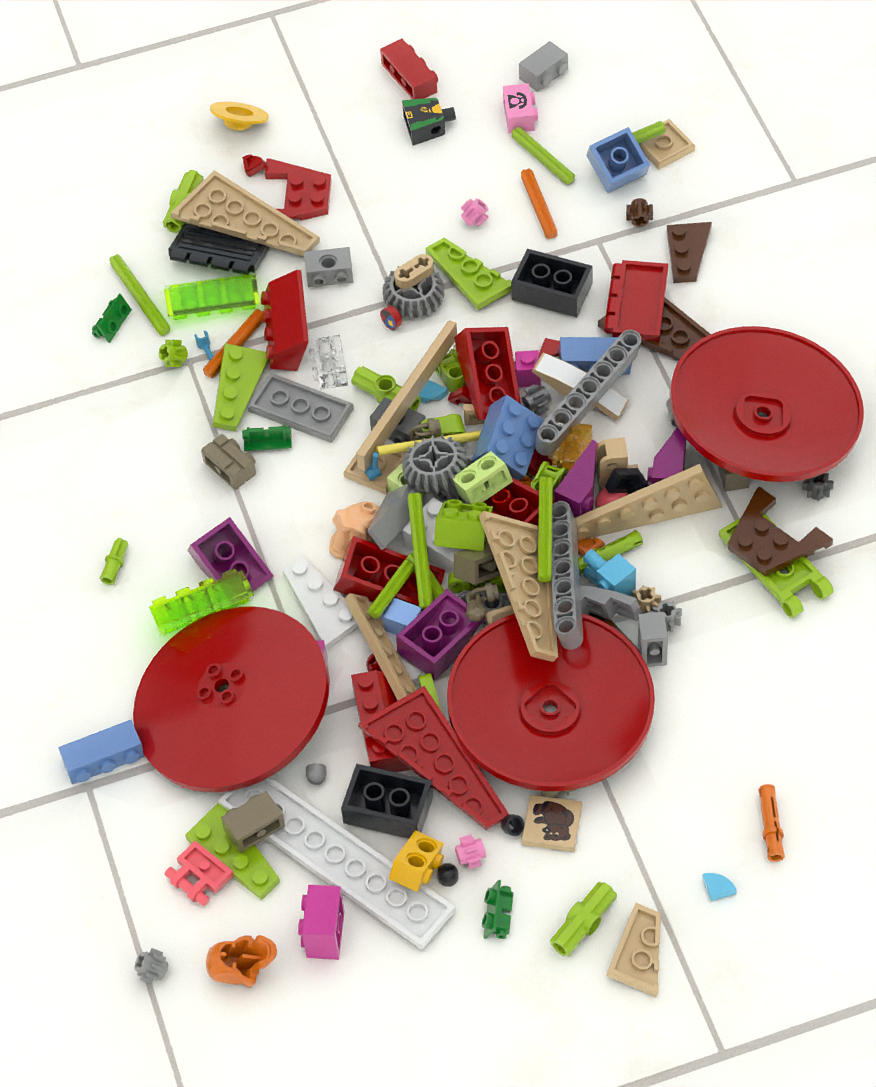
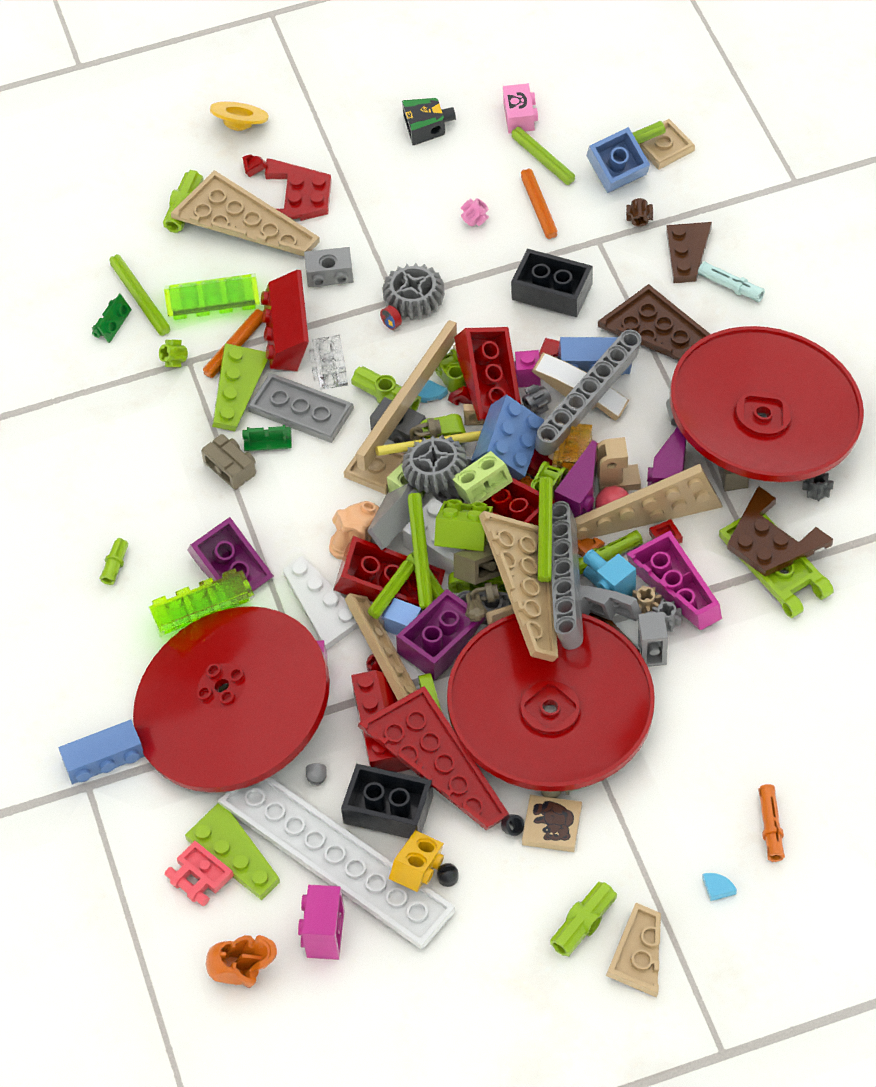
(151, 966): light grey gear -> none
(204, 343): dark azure hand -> none
(219, 249): black hinge -> none
(253, 821): dark tan brick -> none
(373, 470): dark azure hand -> none
(409, 69): red brick -> none
(414, 271): tan beam -> none
(469, 275): lime wing -> none
(470, 851): bright pink gear -> none
(494, 920): green hinge -> none
(543, 66): light grey brick -> none
(625, 481): black bracket -> none
(636, 299): red hinge -> none
(664, 527): none -> red plate
(669, 570): none -> dark pink wedge
(738, 285): none -> light aqua pin

